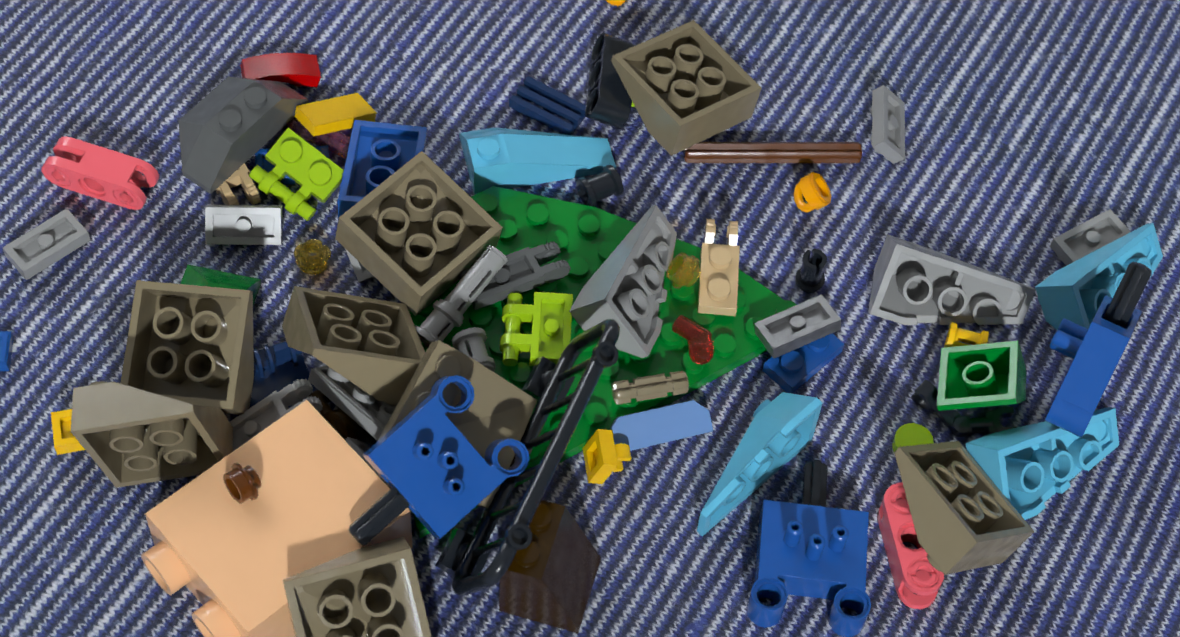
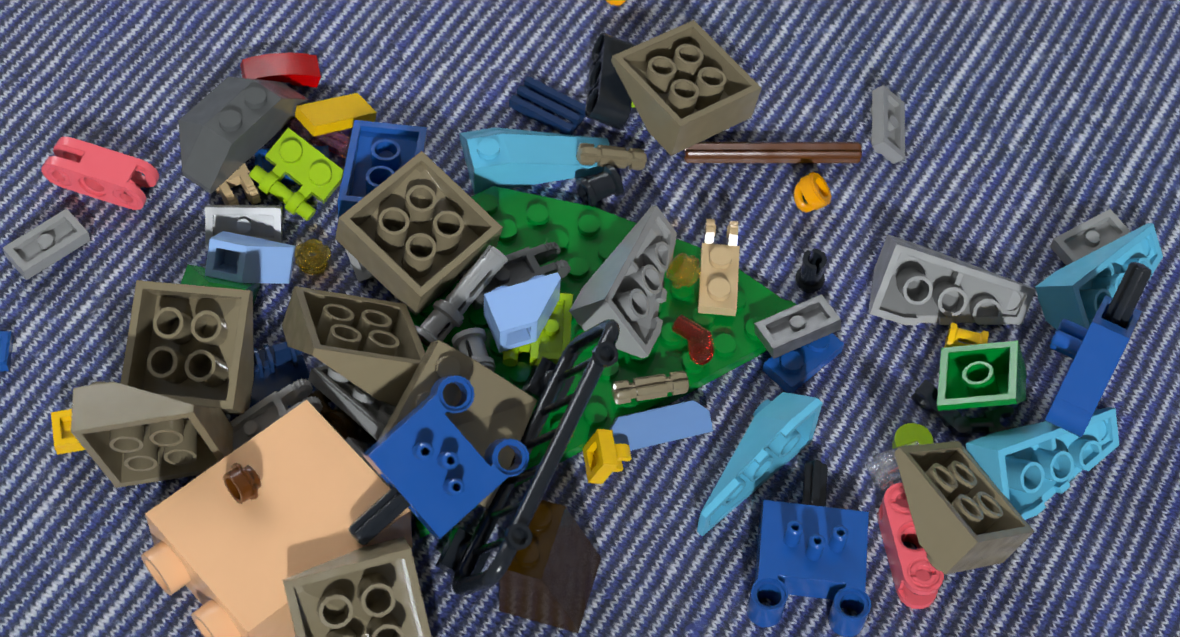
(249, 259): none -> light blue slope
(521, 310): none -> light blue slope
(611, 155): none -> dark tan axle
(884, 468): none -> clear cone

